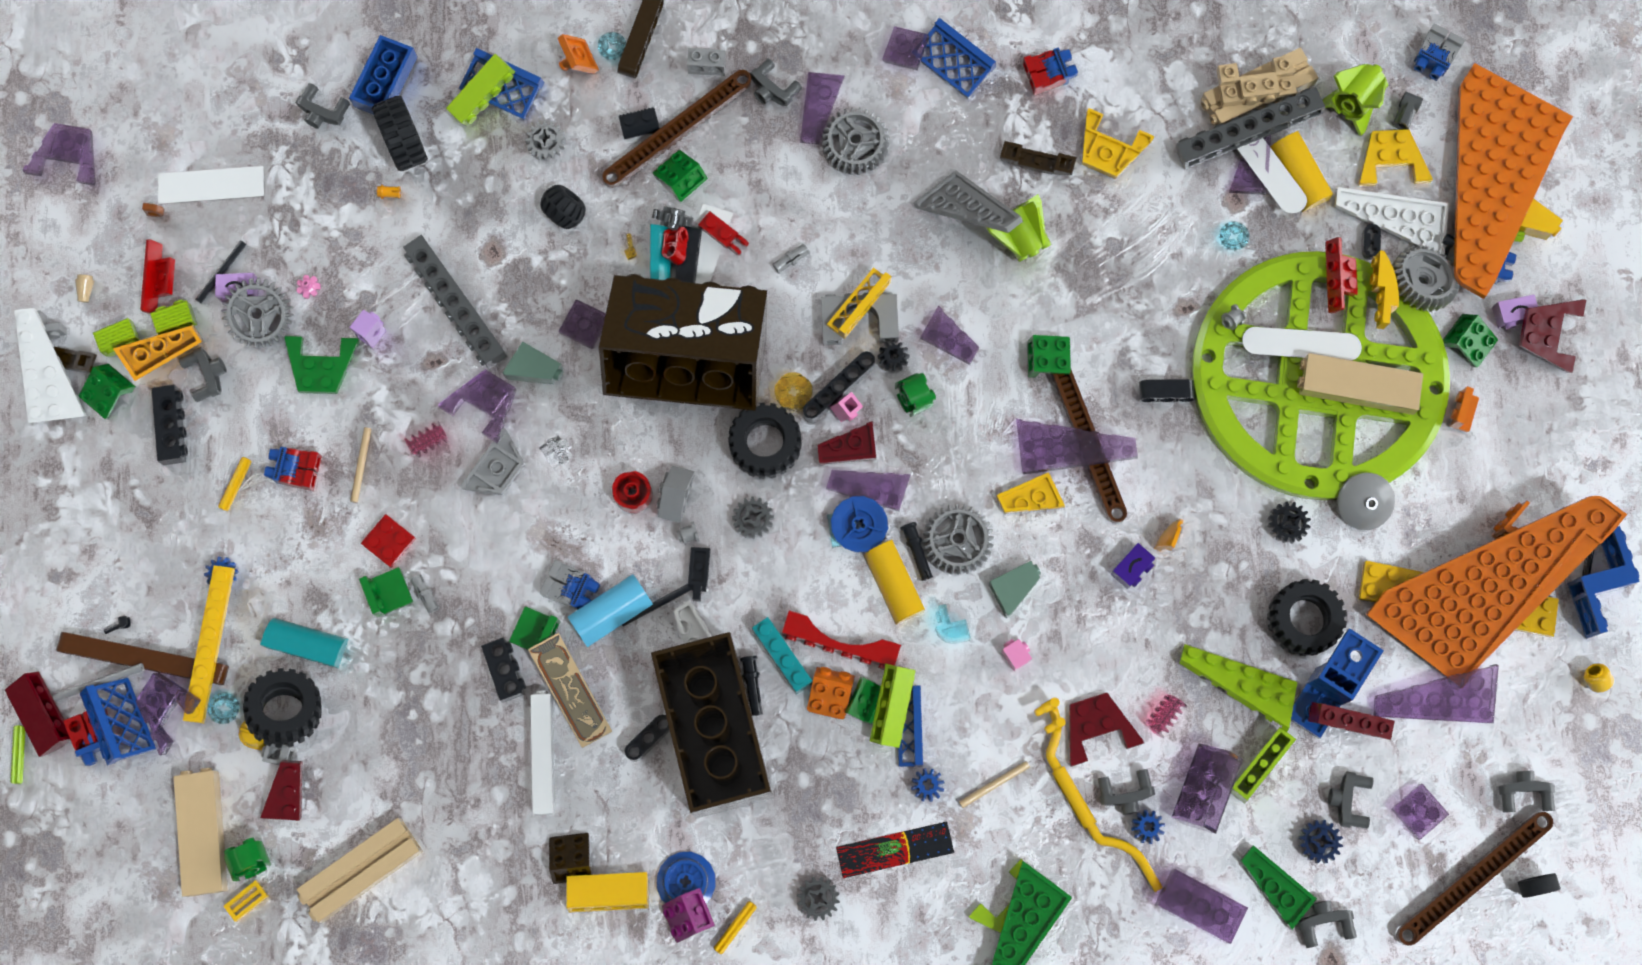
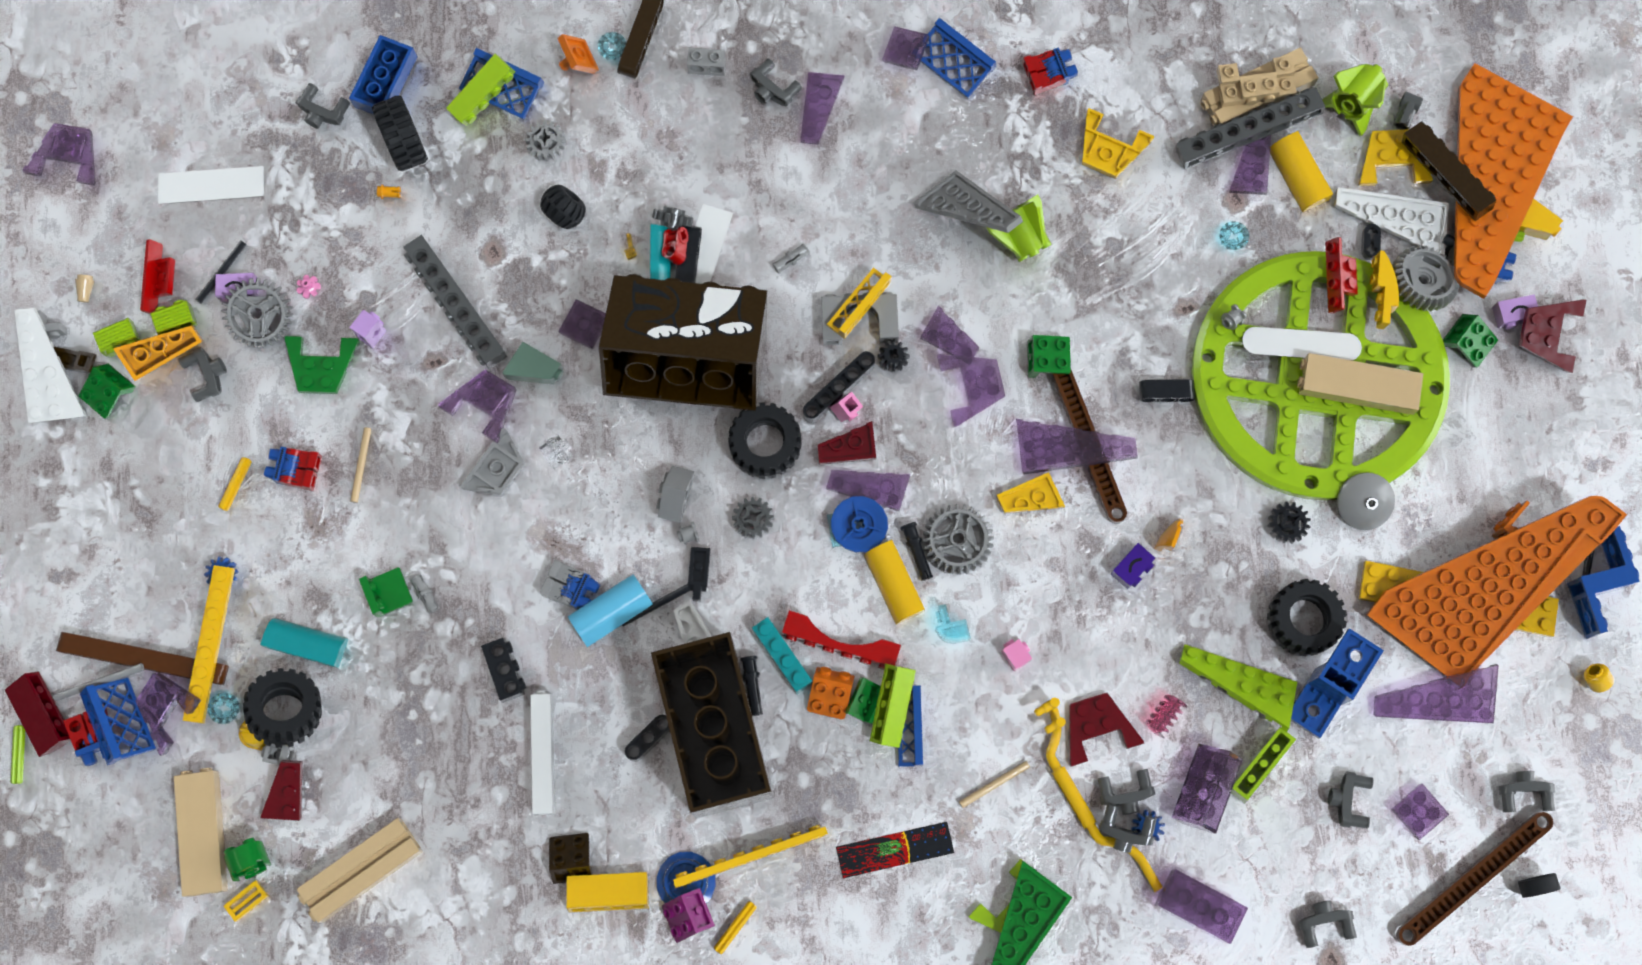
(123, 623): black hand -> none
(153, 210): dark orange tile -> none
(161, 398): black brick -> none
(388, 540): red plate -> none
(426, 440): clear pink piece -> none
(533, 628): green bracket -> none
(570, 690): sticker -> none
(632, 481): red brick -> none
(639, 123): black brick -> none
(677, 129): reddish brown gear -> none
(681, 175): green bracket -> none
(722, 232): red hinge -> none
(741, 858): none -> yellow plate
(784, 385): clear yellow plate -> none
(811, 910): dark grey gear -> none
(850, 152): light grey gear -> none
(915, 394): green brick -> none
(934, 783): blue gear -> none
(981, 384): none -> clear purple wing
(1014, 586): sand green slope -> none
(1037, 161): dark brown slope -> none
(1124, 837): none -> dark grey connector
(1278, 181): white sticker -> none
(1281, 889): green wing -> none
(1319, 850): dark blue gear -> none
(1351, 720): dark red brick -> none
(1434, 58): hips -> none
(1449, 170): none -> dark brown brick
(1465, 409): orange bracket -> none

